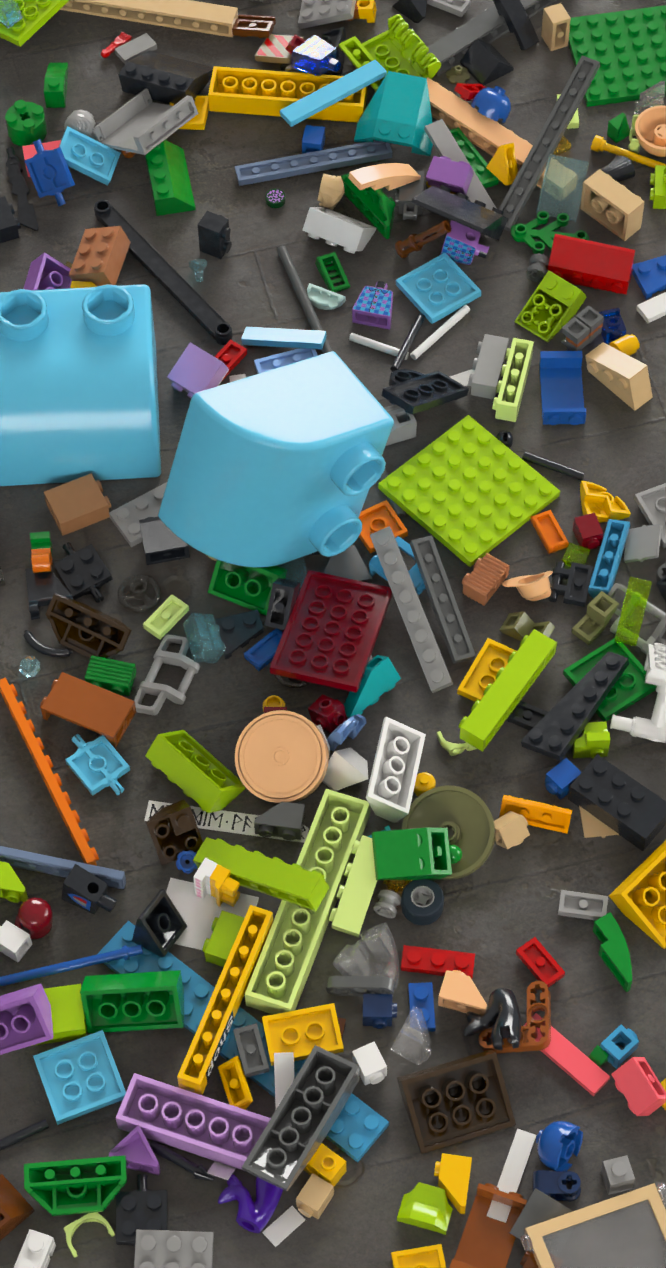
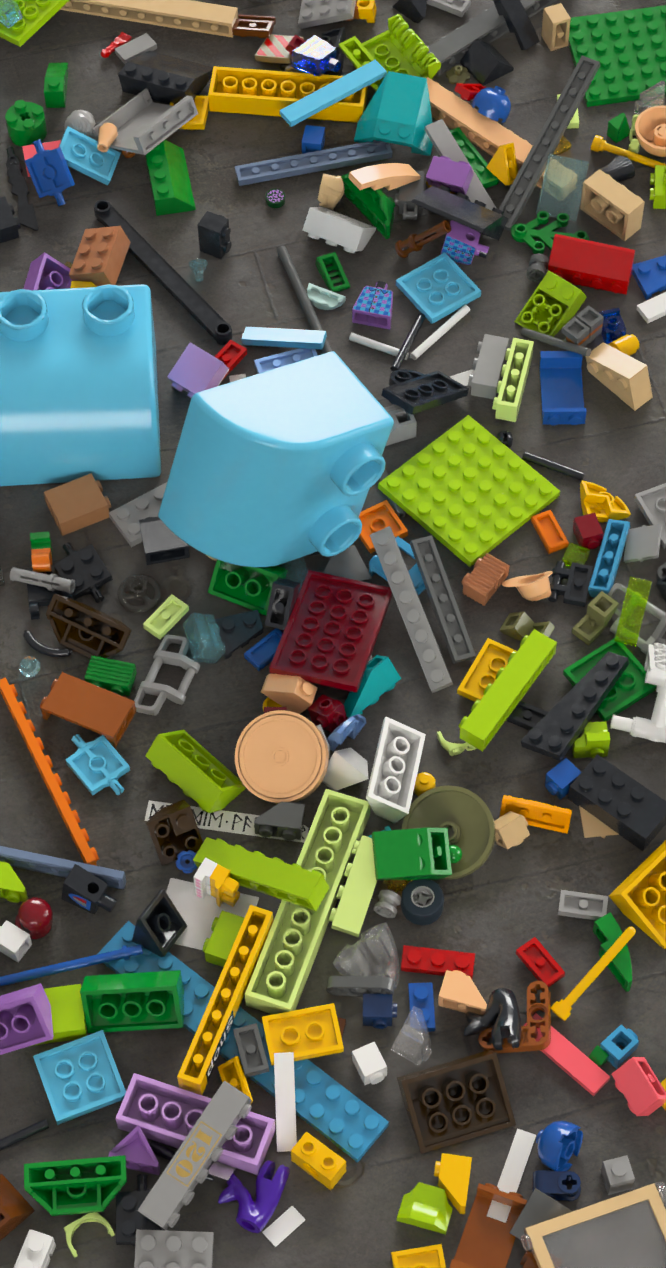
(51, 582): none -> light grey pin
(106, 137): none -> light nougat cone
(195, 1155): none -> light grey brick
(289, 691): none -> light nougat slope
(303, 1118): dark grey slope -> none
(314, 1197): tan brick -> none
(556, 342): none -> dark grey bar
(563, 1007): none -> yellow piece

